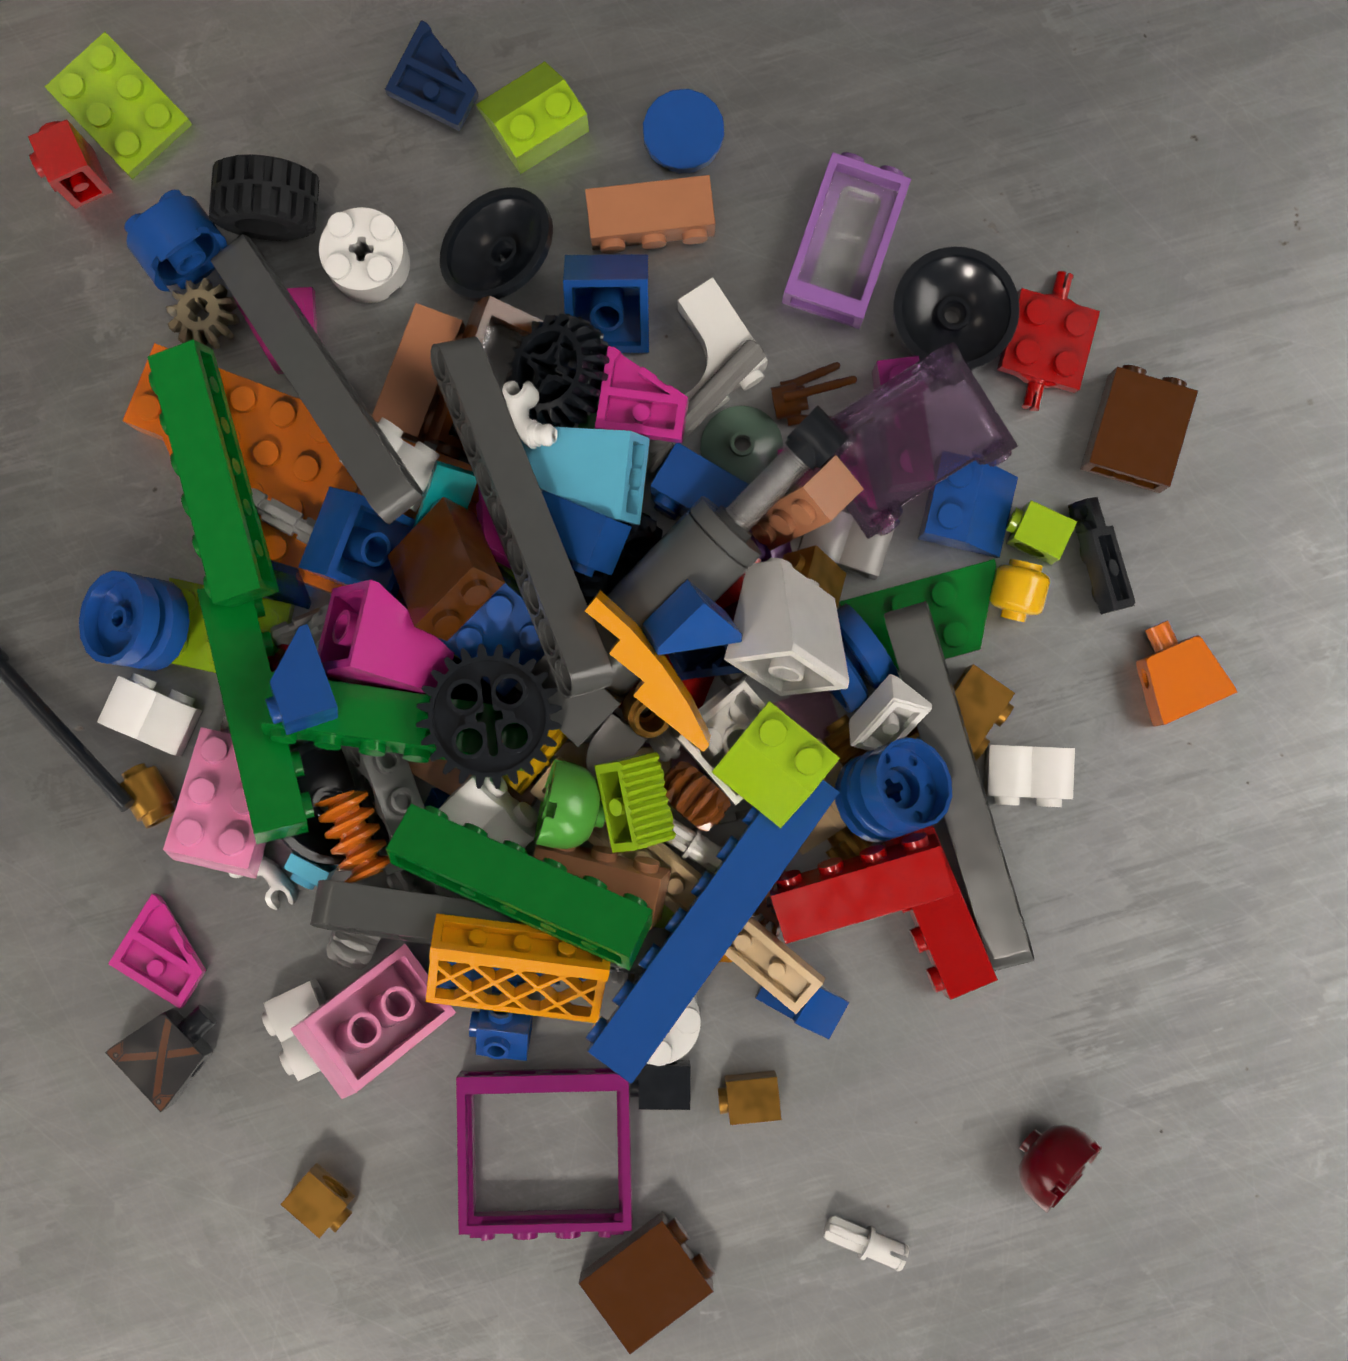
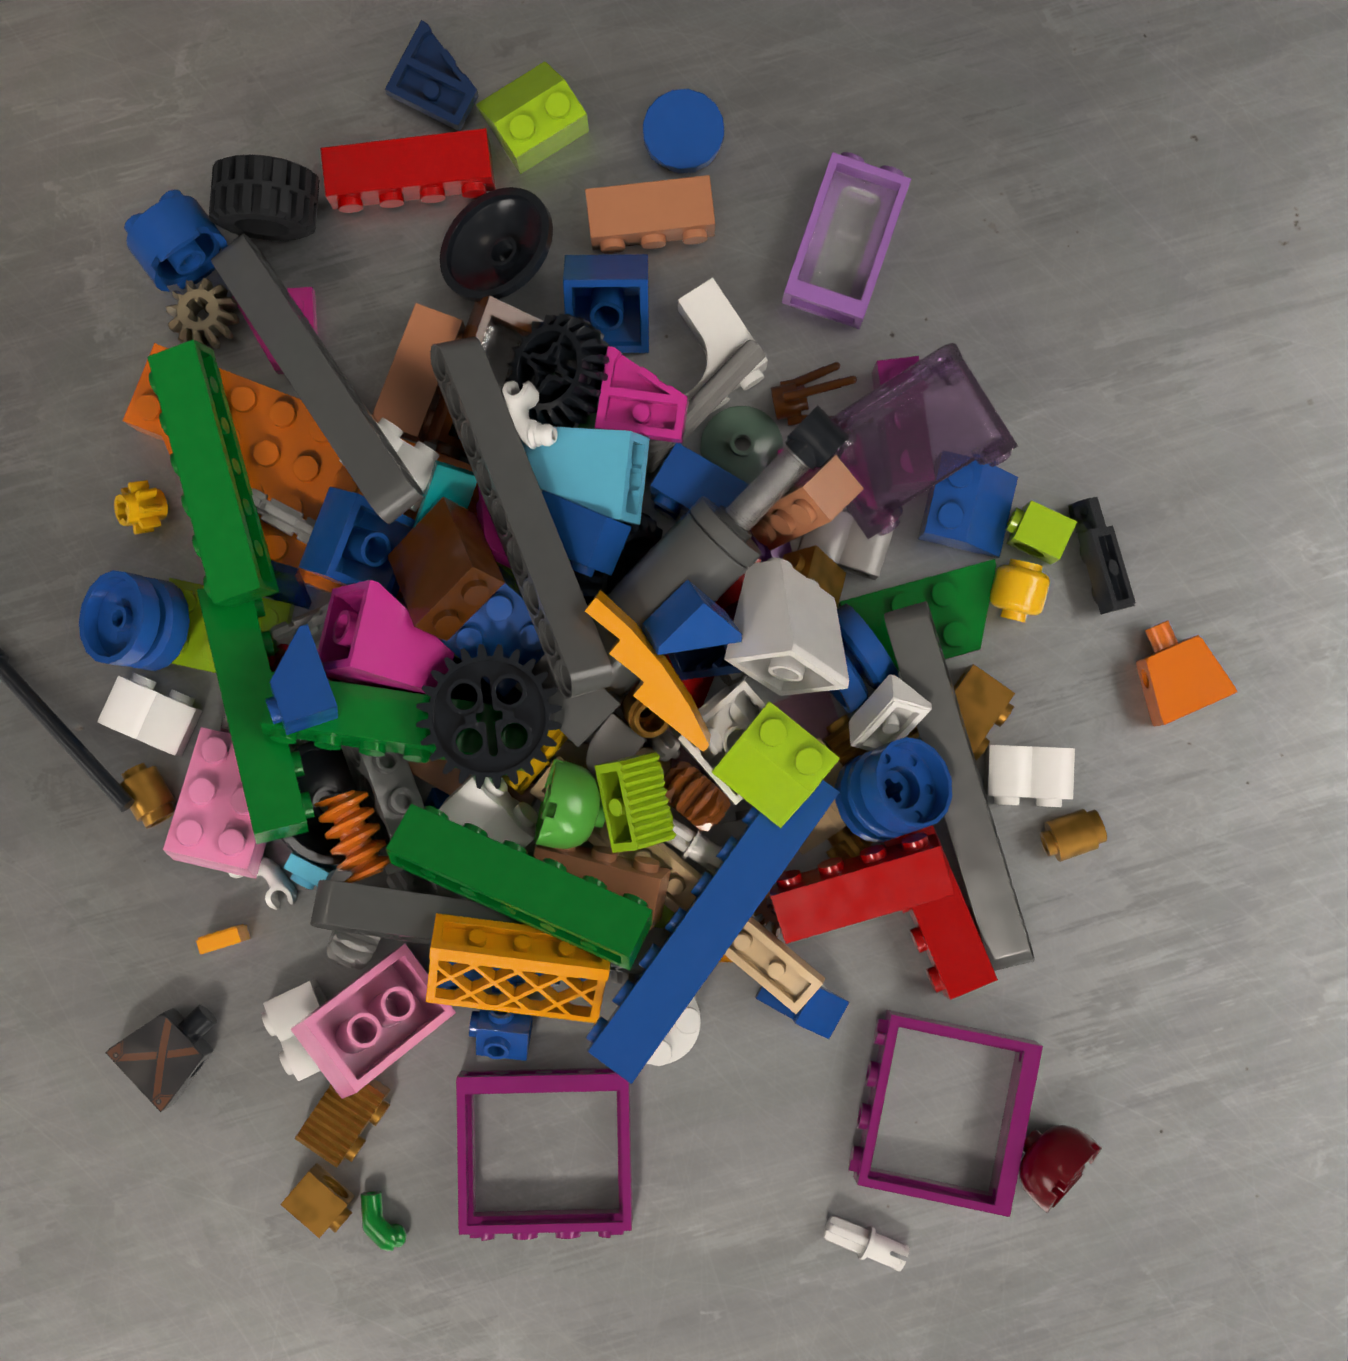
(68, 163): red brick -> none
(118, 105): lime plate -> none
(140, 507): none -> yellow gear
(159, 954): dark pink wing -> none
(223, 938): none -> light orange tile
(337, 1123): none -> pearl gold brick
(347, 238): white brick -> none
(376, 1227): none -> green arm
(408, 170): none -> red brick
(647, 1281): reddish brown brick -> none
(663, 1086): black brick -> none
(750, 1098): pearl gold brick -> none
(962, 283): black dish -> none
(1012, 1132): none -> magenta window
(1049, 341): red plate -> none
(1073, 834): none -> pearl gold brick
(1139, 428): reddish brown brick -> none

